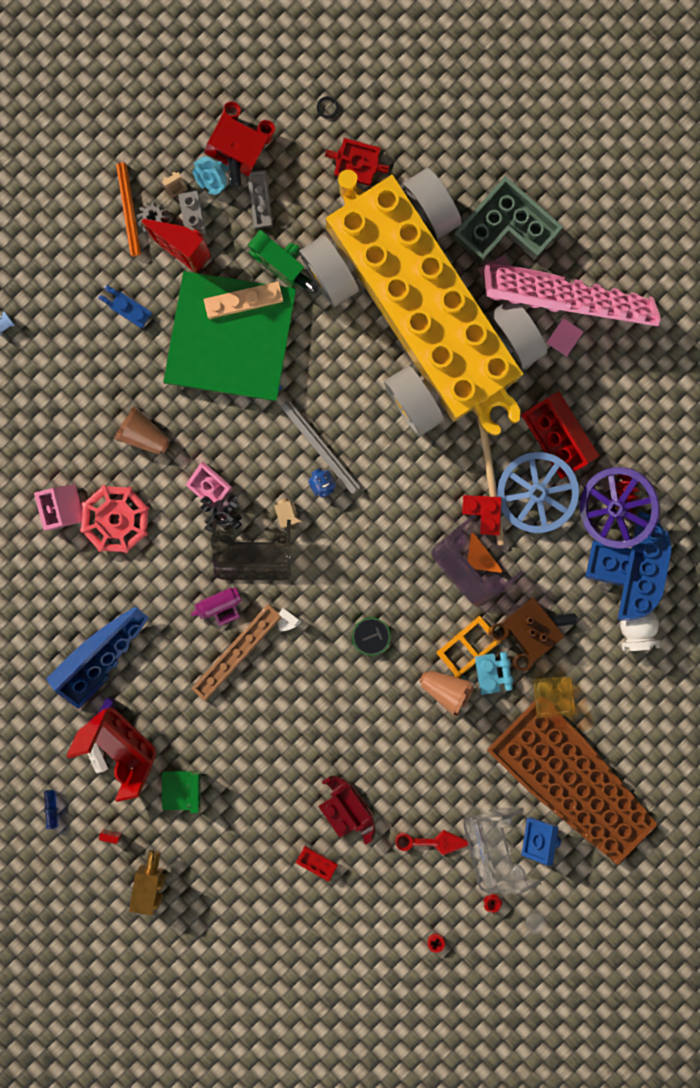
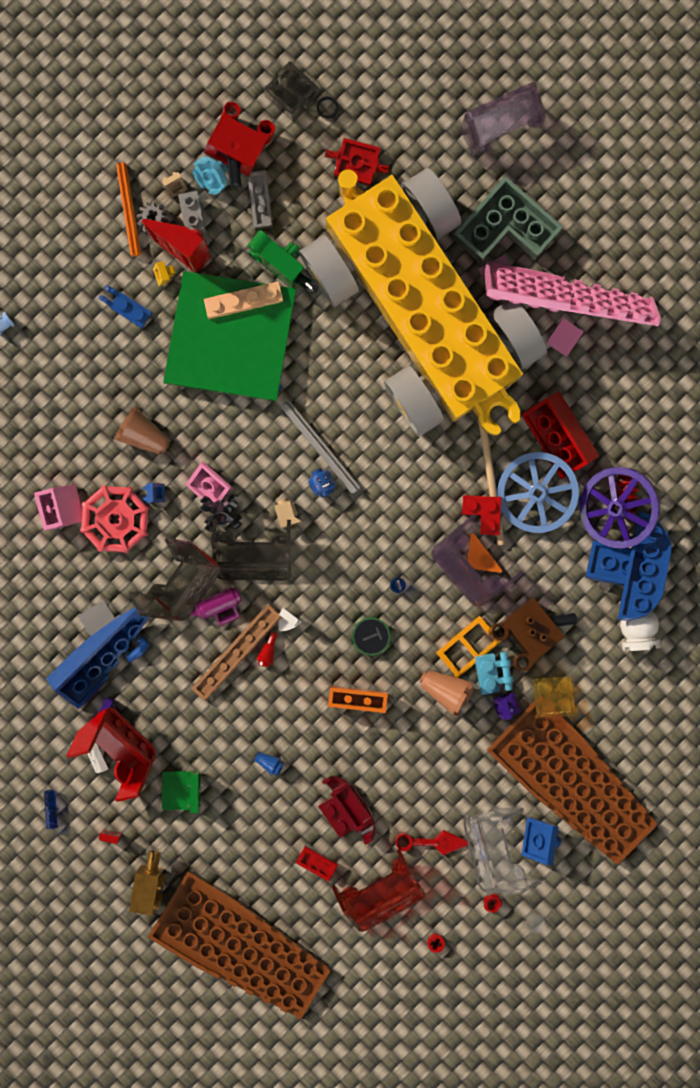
(96, 617): none -> light grey sticker
(139, 651): none -> blue arm
(155, 493): none -> blue tile
(163, 273): none -> yellow tile
(184, 588): none -> clear smoke windscreen
(238, 946): none -> dark orange wing
(266, 656): none -> red cone
(270, 763): none -> blue cone
(293, 91): none -> clear smoke piece
(358, 699): none -> orange brick
(382, 898): none -> clear red windscreen
(394, 585): none -> clear blue hinge
(502, 117): none -> windscreen
(506, 706): none -> dark purple plate

